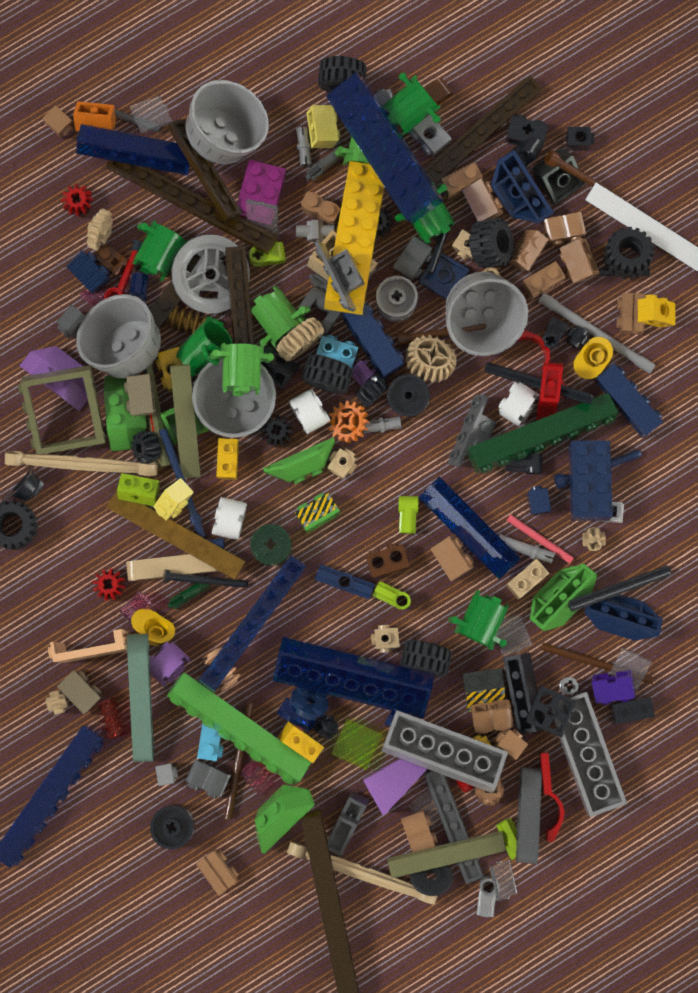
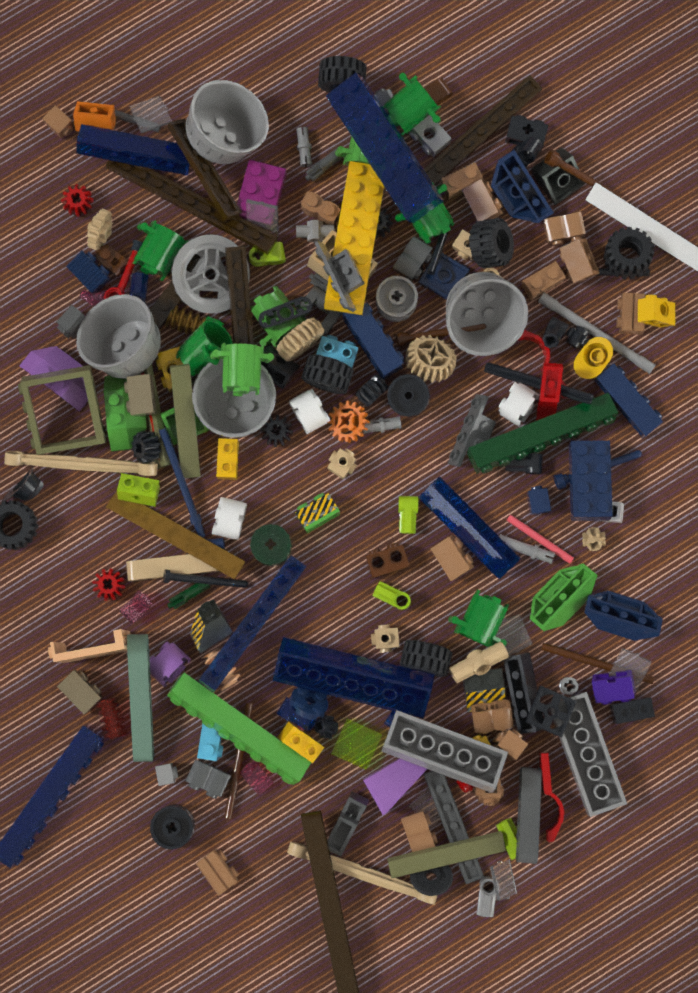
(57, 702): tan gear -> none
(151, 623): yellow piece -> none
(173, 500): light yellow brick -> none
(209, 626): none -> pearl dark grey slope
(269, 312): none -> black beam
(281, 814): bright green wedge -> none
(302, 464): bright green wedge -> none
(322, 126): light yellow brick -> none
(357, 586): dark blue piece -> none
(362, 372): medium lavender tile -> none
(478, 662): none -> tan piece
(527, 579): tan brick -> none
(528, 249): medium nougat brick -> none
(571, 141): black brick -> none
(619, 588): black axle -> none

